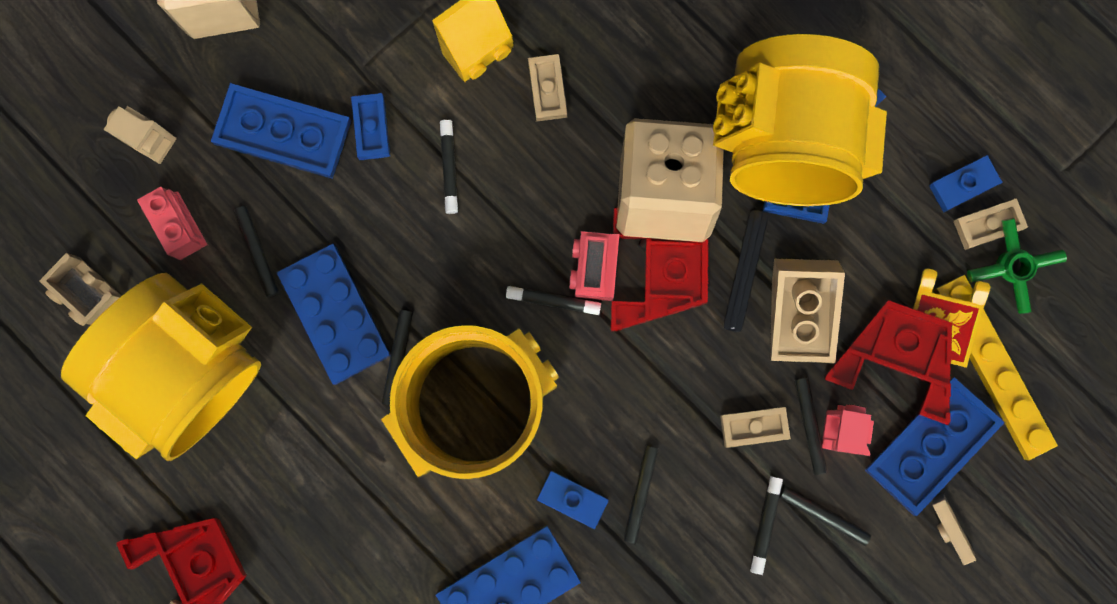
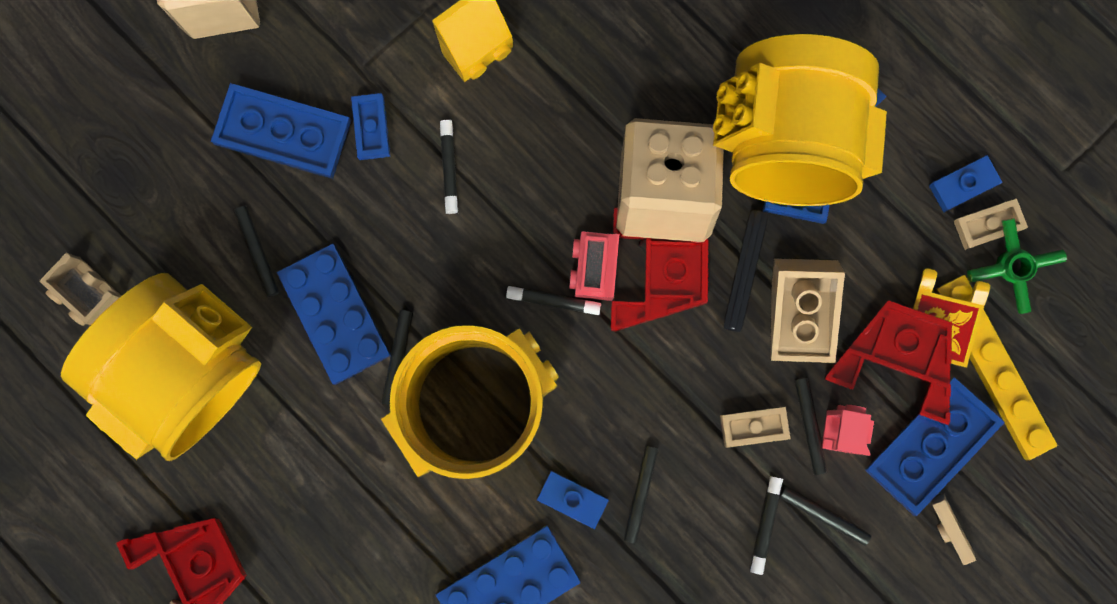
(140, 133): tan window -> none
(172, 222): coral window -> none
(547, 87): tan plate -> none

